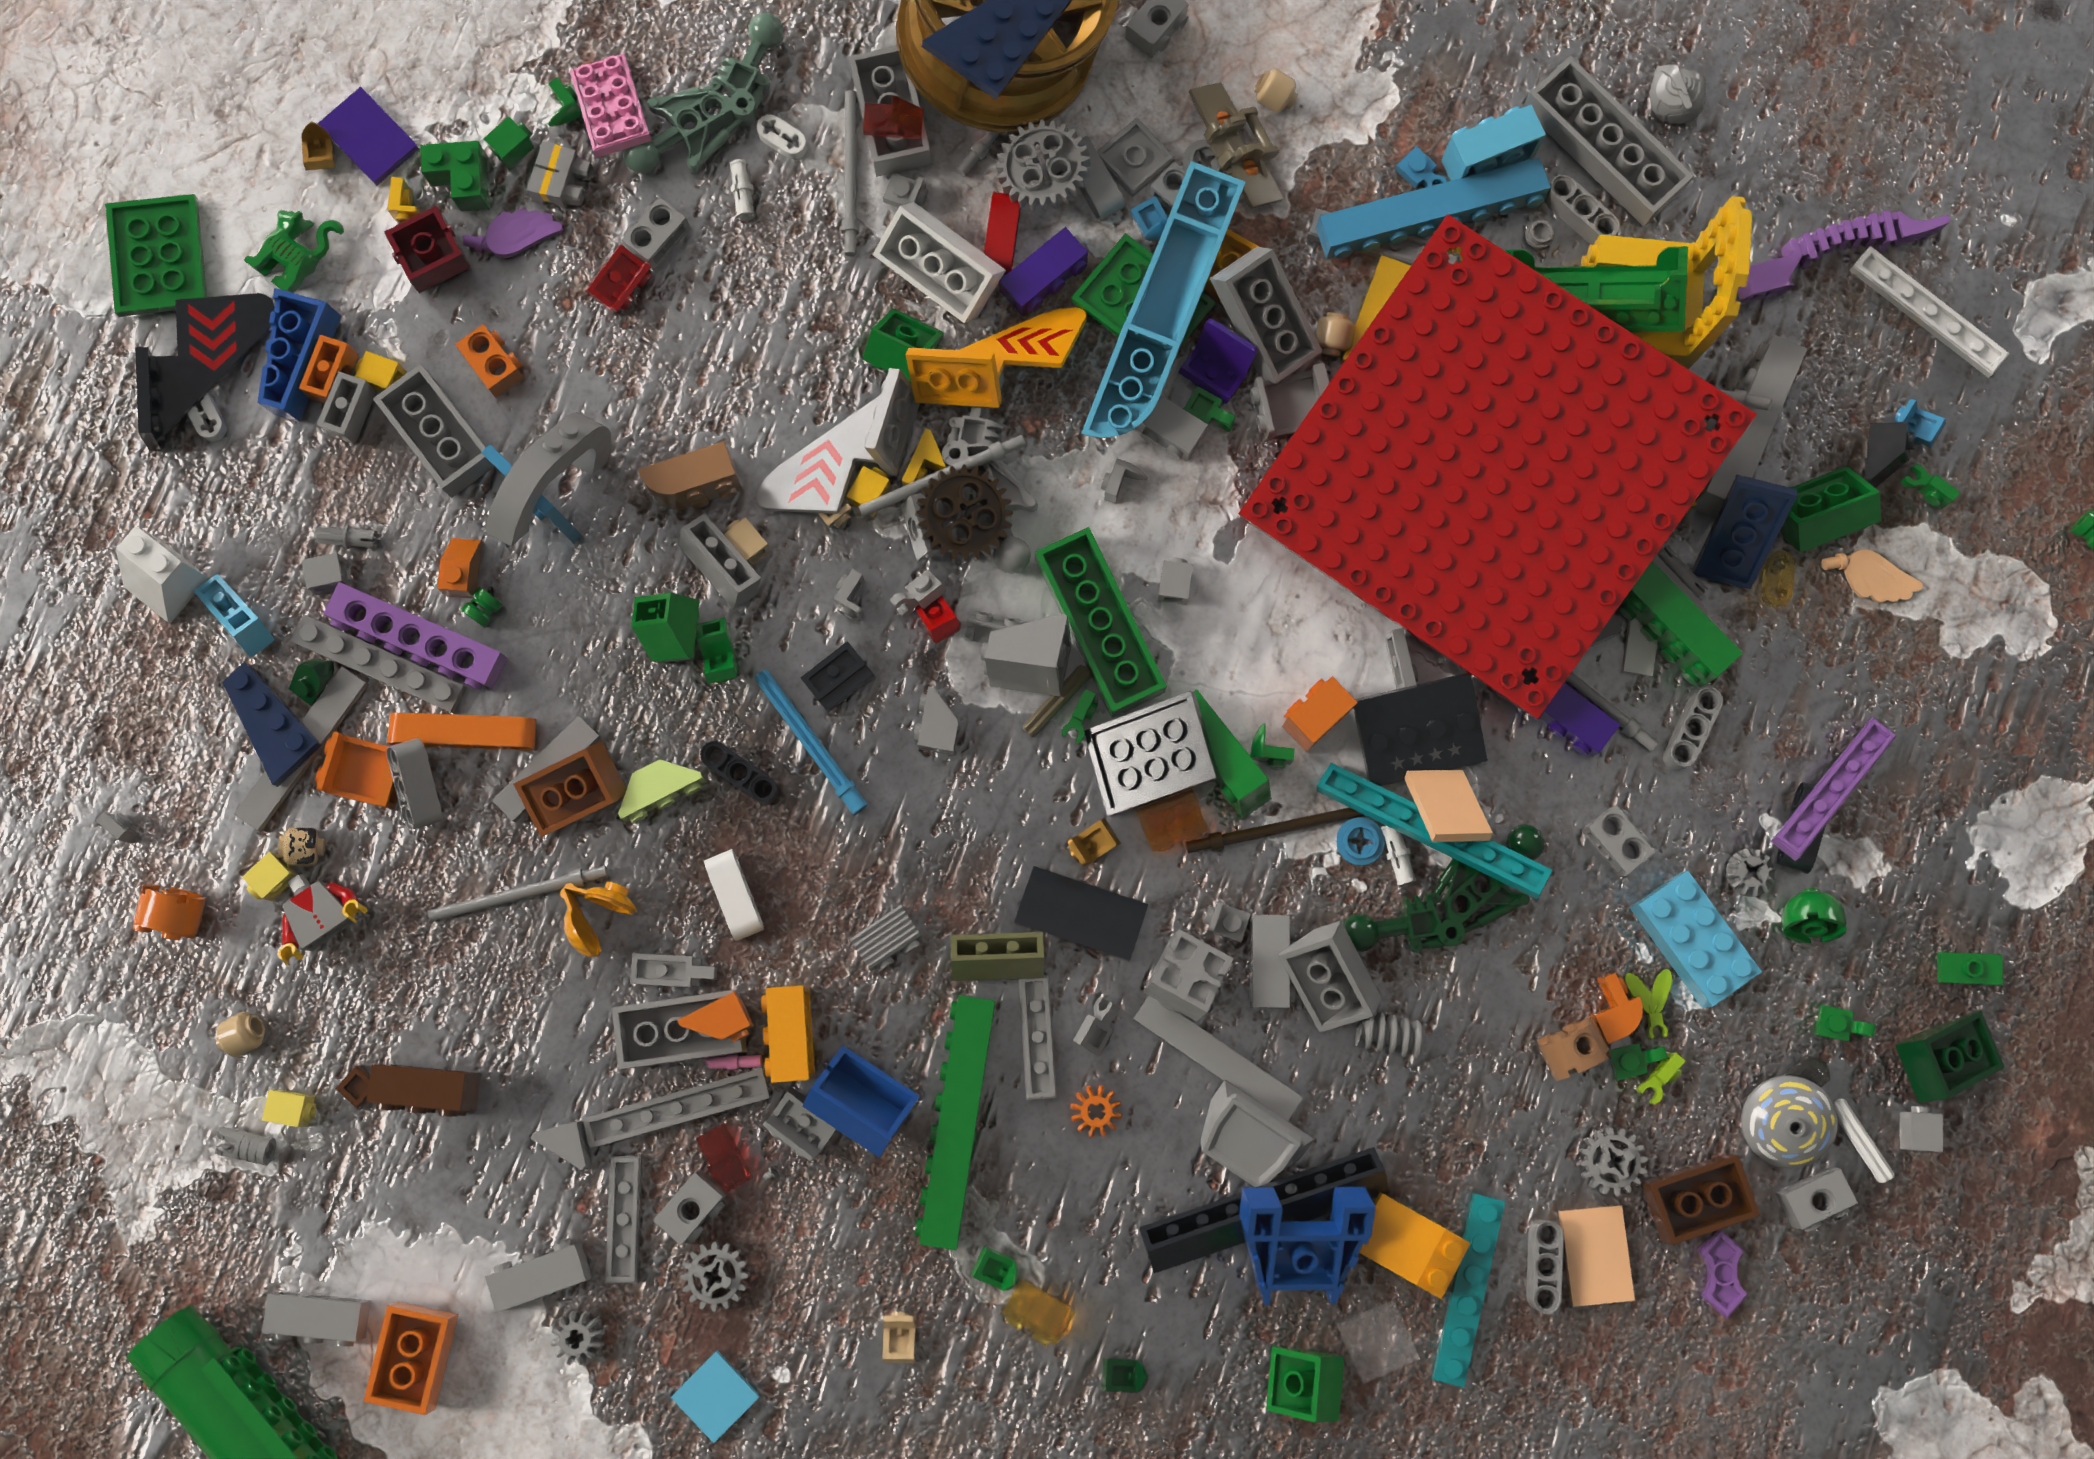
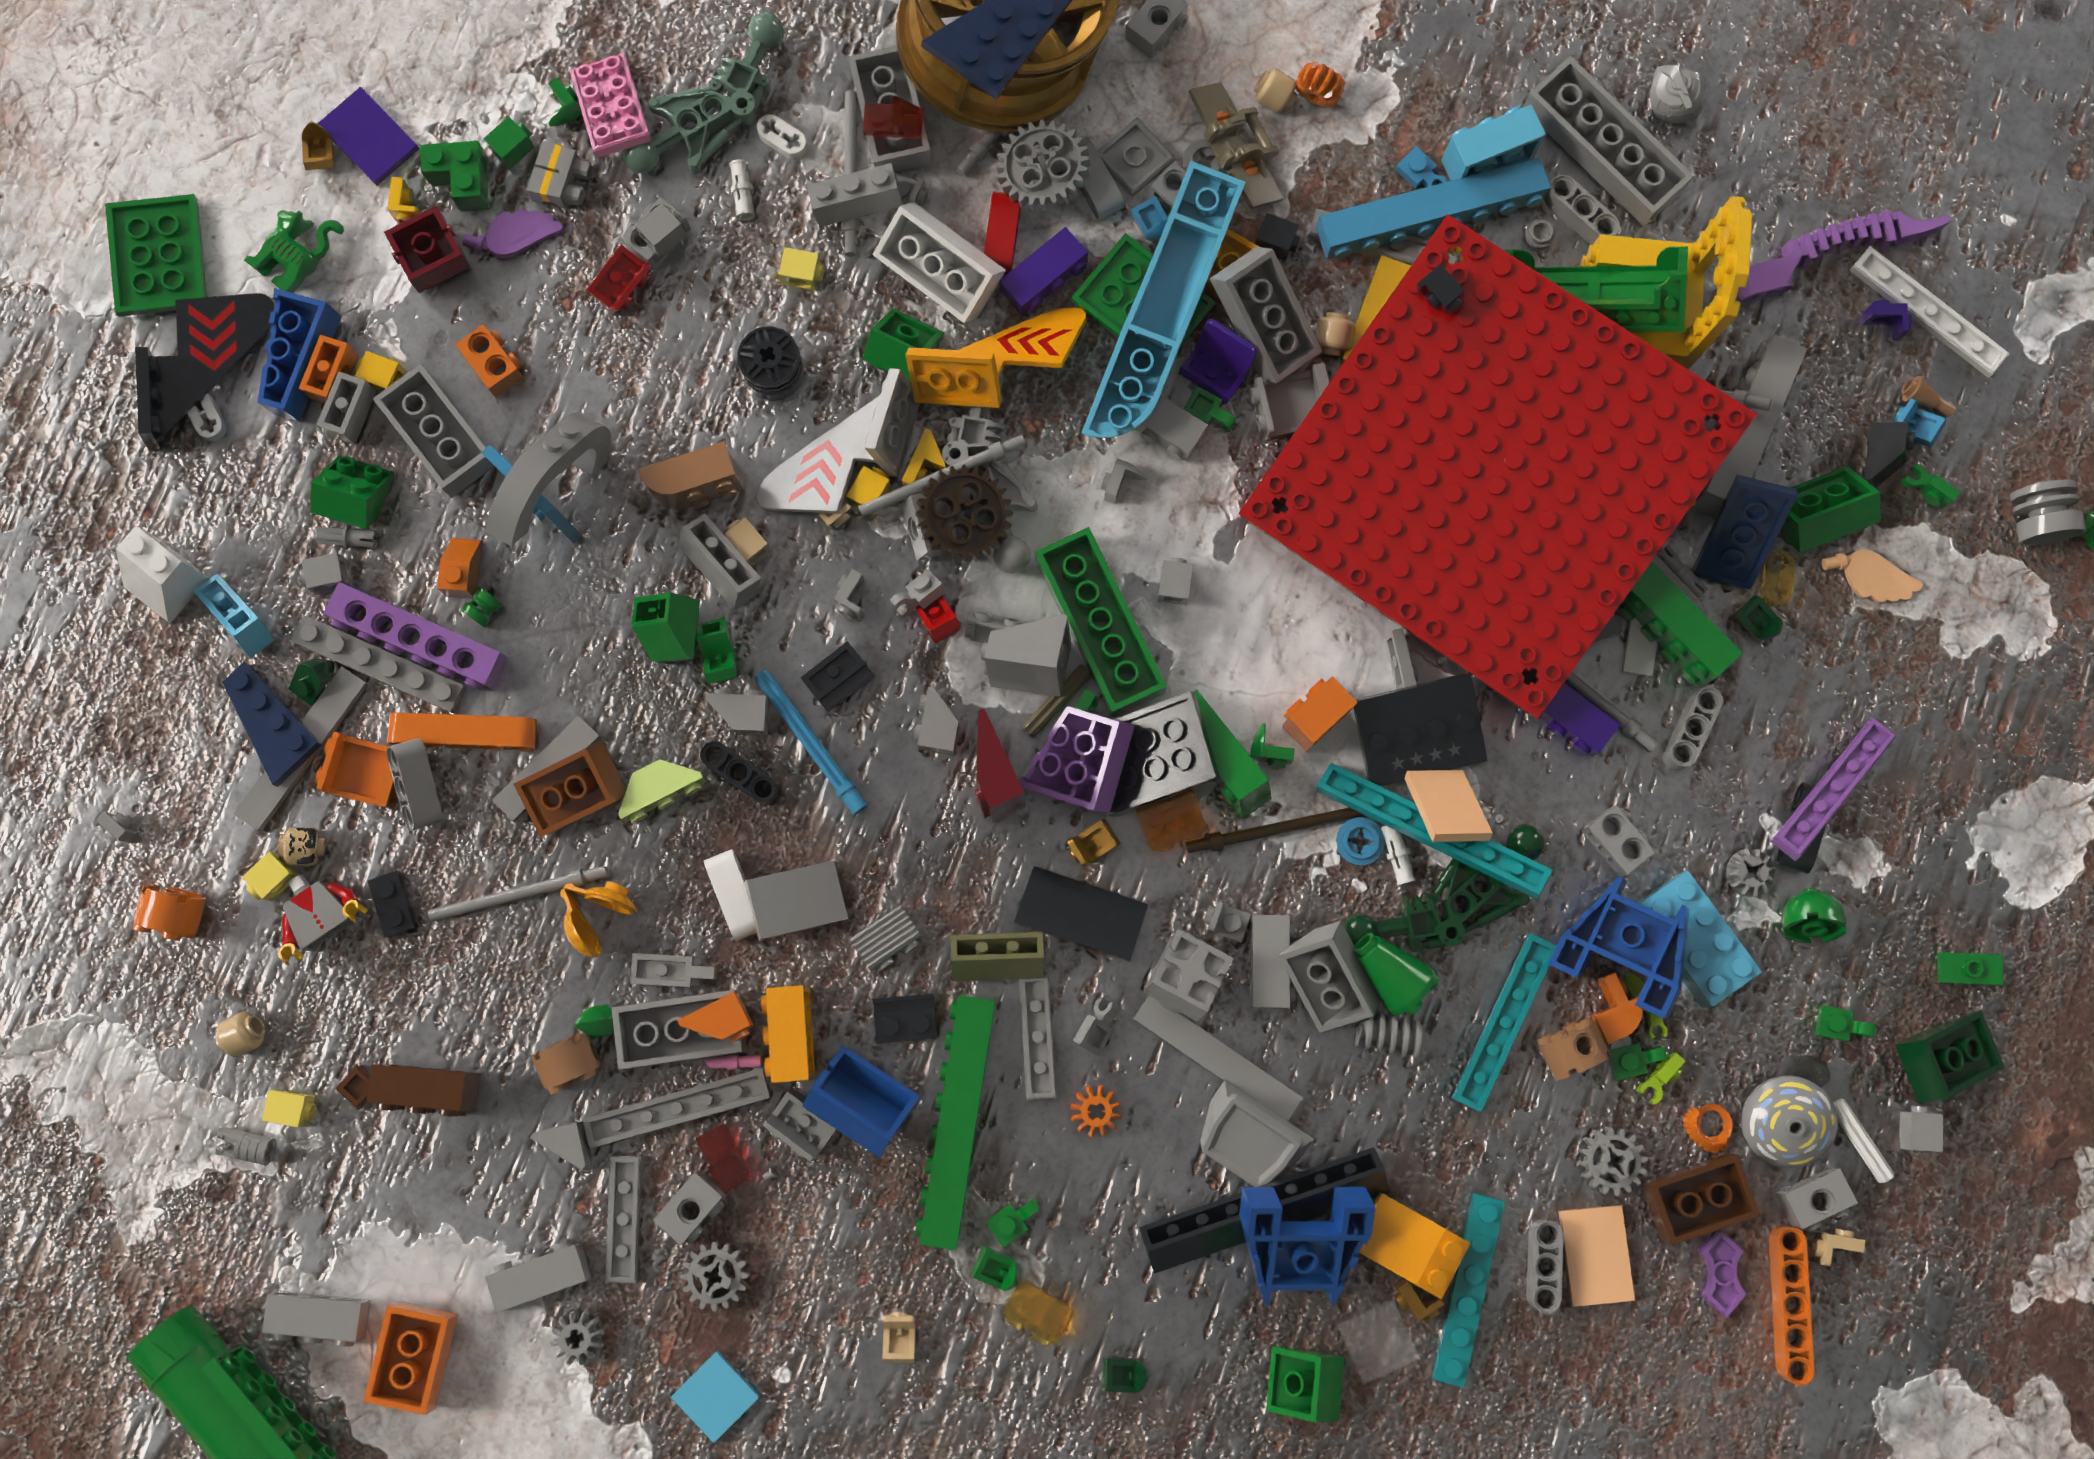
(350, 491): none -> green slope
(392, 904): none -> black plate
(565, 1061): none -> medium nougat brick
(596, 1021): none -> green plate
(661, 229): none -> light grey brick
(743, 712): none -> light grey slope
(777, 377): none -> black wheel
(796, 900): none -> light grey tile
(800, 269): none -> light yellow brick
(855, 195): none -> light grey brick
(905, 1018): none -> black plate
(998, 786): none -> dark red slope
(1010, 1223): none -> green plate
(1081, 760): none -> medium lavender wedge
(1278, 235): none -> black brick
(1320, 84): none -> orange gear
(1395, 975): none -> green cone
(1408, 1300): none -> pearl gold bracket
(1442, 290): none -> black brick
(1504, 1023): none -> teal plate
(1632, 938): none -> blue wedge
(1692, 1124): none -> orange piece
(1759, 619): none -> dark green plate
(1800, 1317): none -> orange beam
(1824, 1243): none -> tan bracket
(1888, 313): none -> dark purple bracket
(1926, 396): none -> medium nougat cone
(2047, 512): none -> light grey wheel

